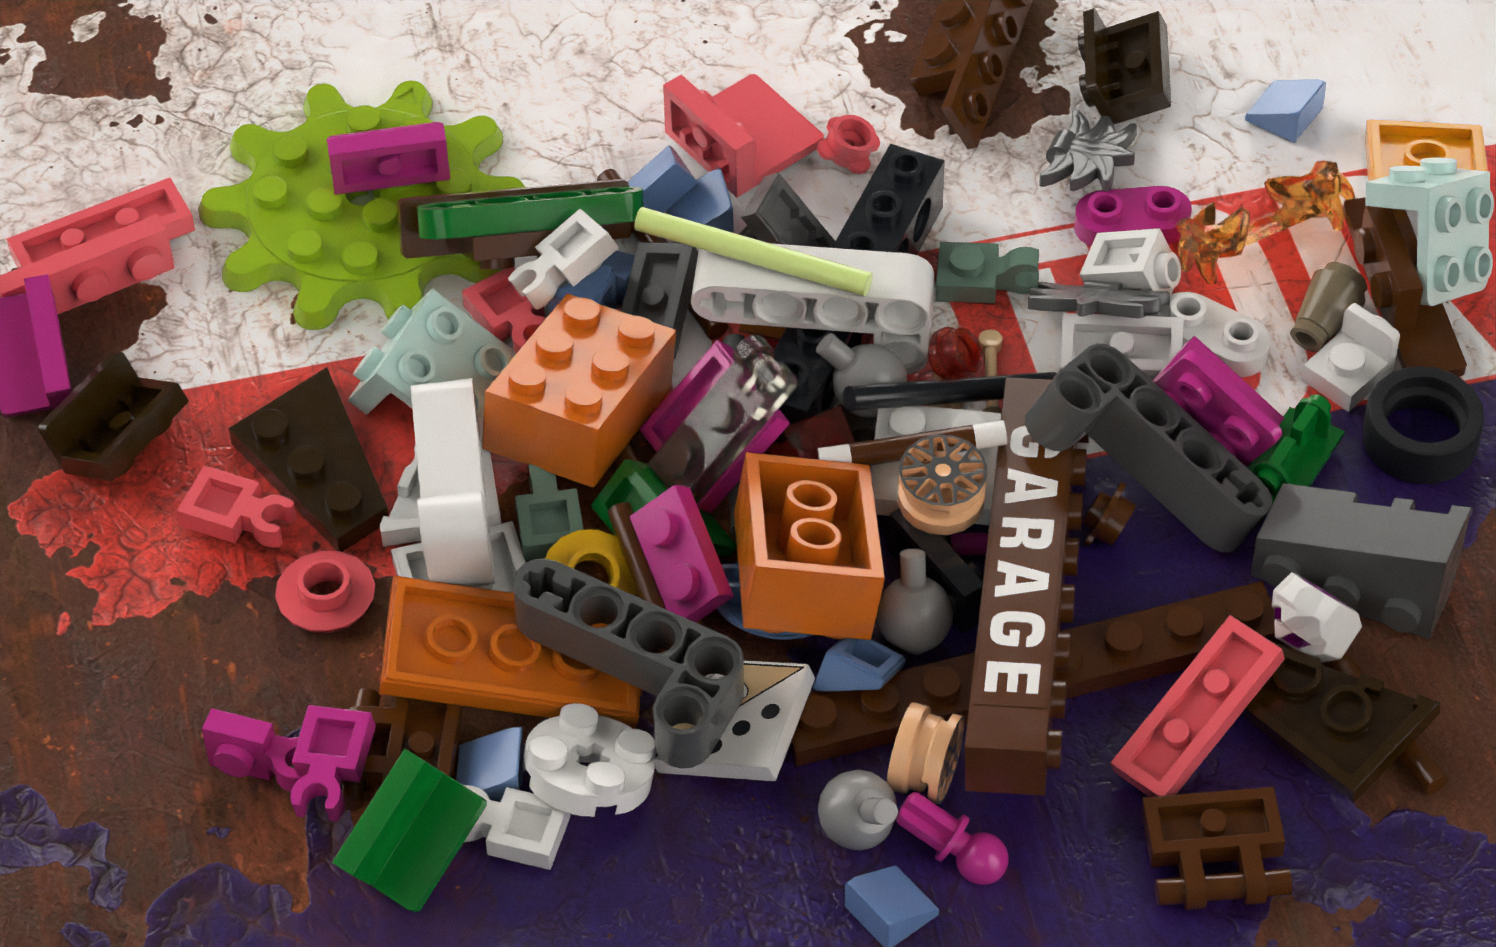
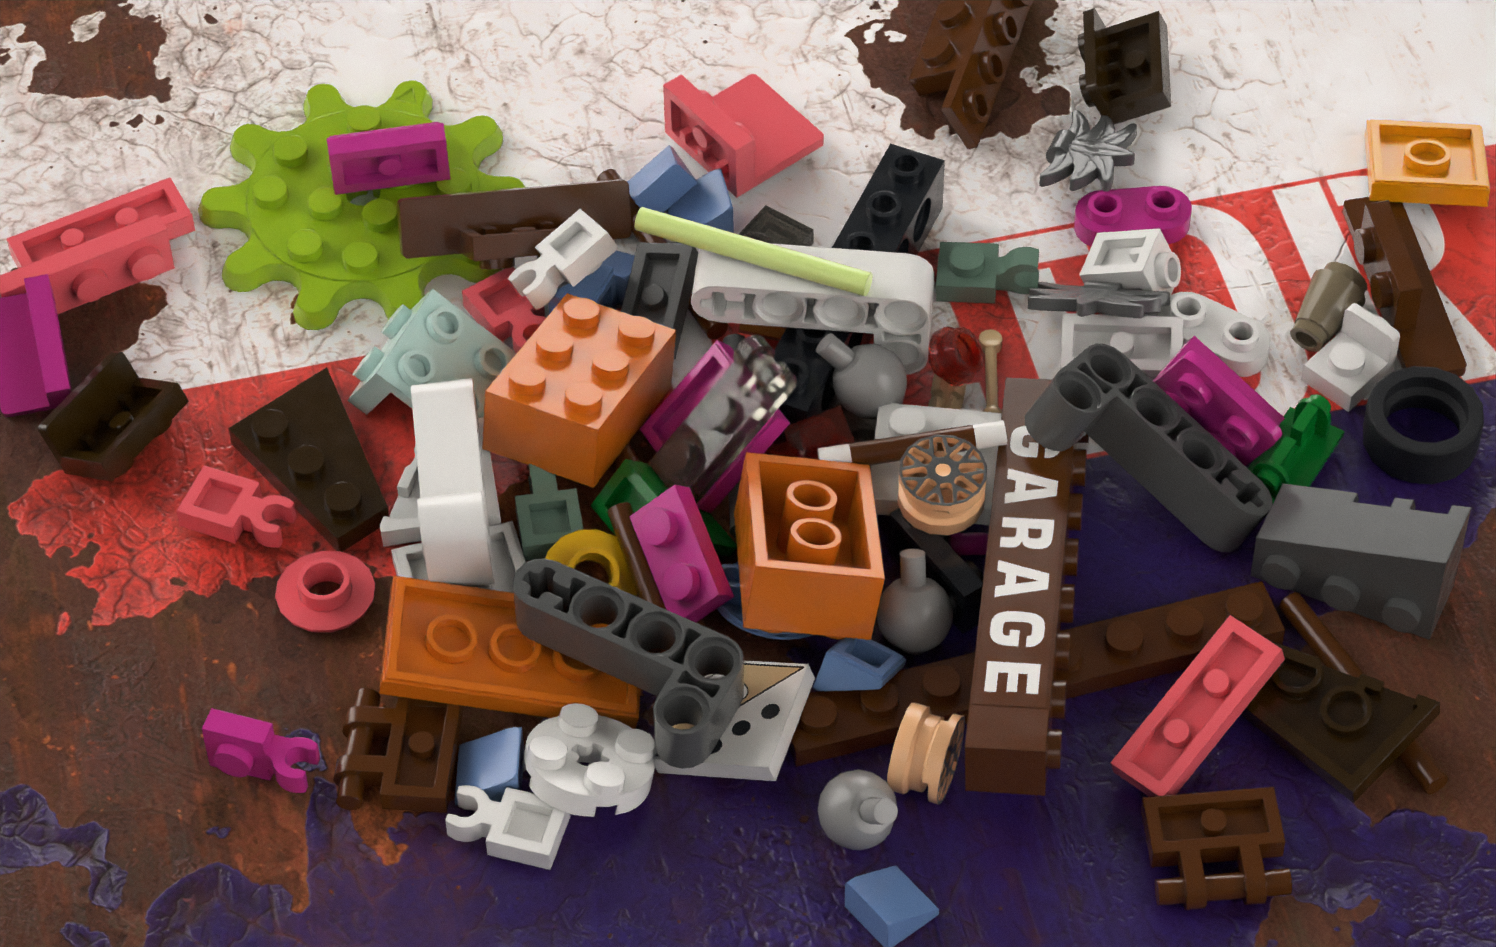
(330, 750): dark pink plate -> none
(410, 831): green panel -> none
(526, 212): green beam -> none
(782, 217): flat silver plate -> none
(849, 143): coral plate -> none
(930, 391): black bar -> none
(979, 856): dark pink axle -> none
(1108, 516): reddish brown plate -> none
(1288, 107): medium blue slope -> none
(1301, 199): clear orange piece -> none
(1313, 619): white rock -> none
(1451, 223): light aqua bracket -> none

